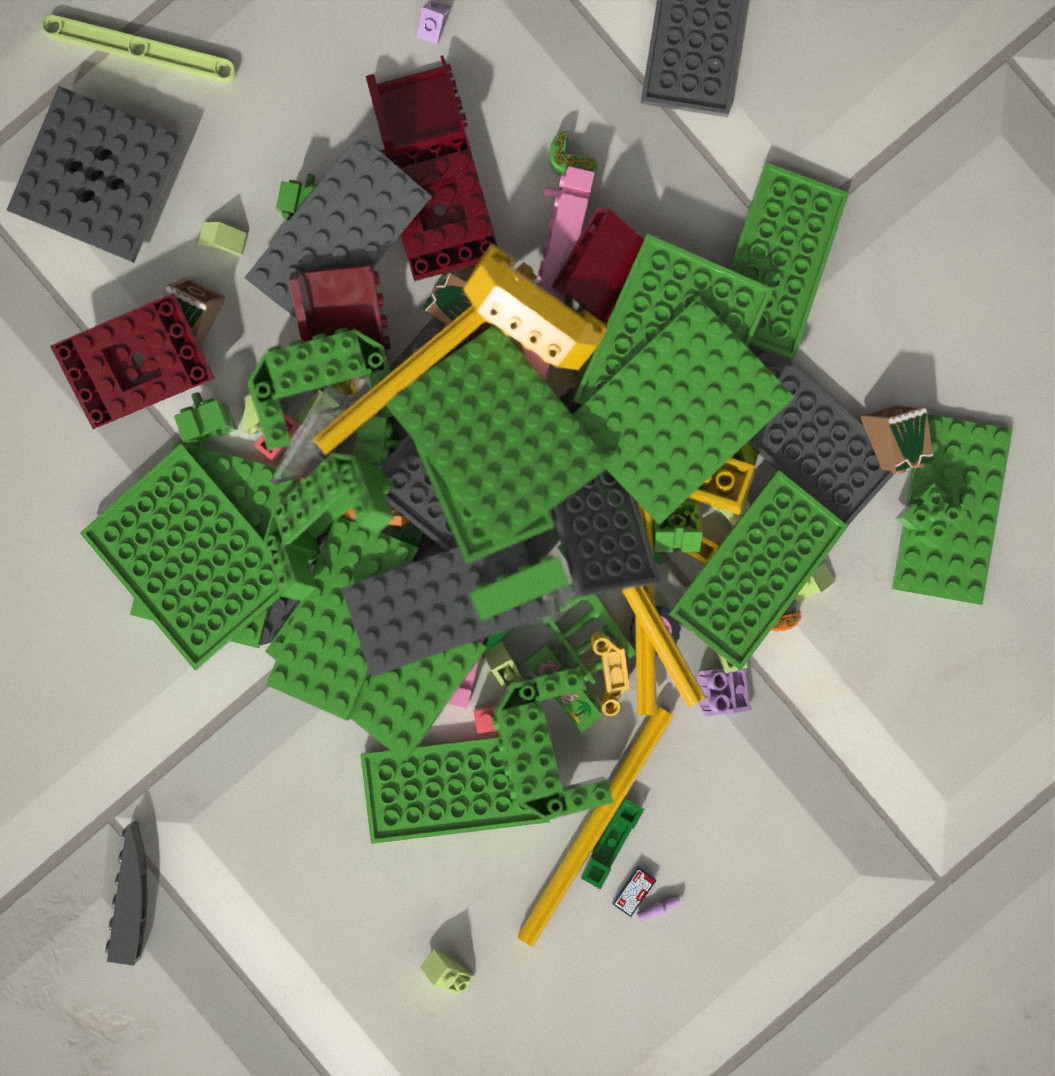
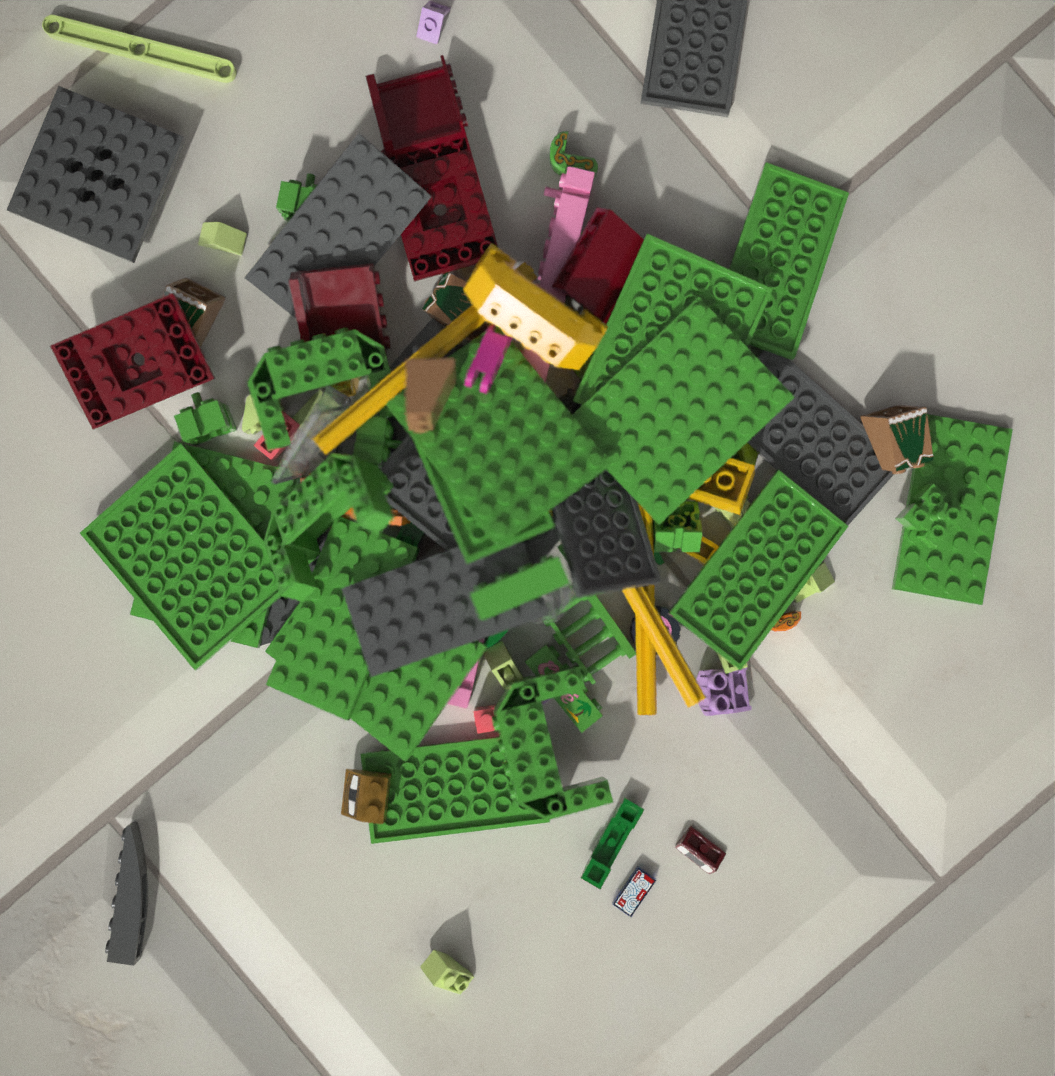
(366, 795): none -> pearl gold slope
(427, 391): none -> medium nougat slope
(488, 359): none -> dark pink piece
(594, 827): yellow axle -> none
(614, 672): yellow plate -> none
(659, 908): lavender bar -> none
(700, 850): none -> dark red slope

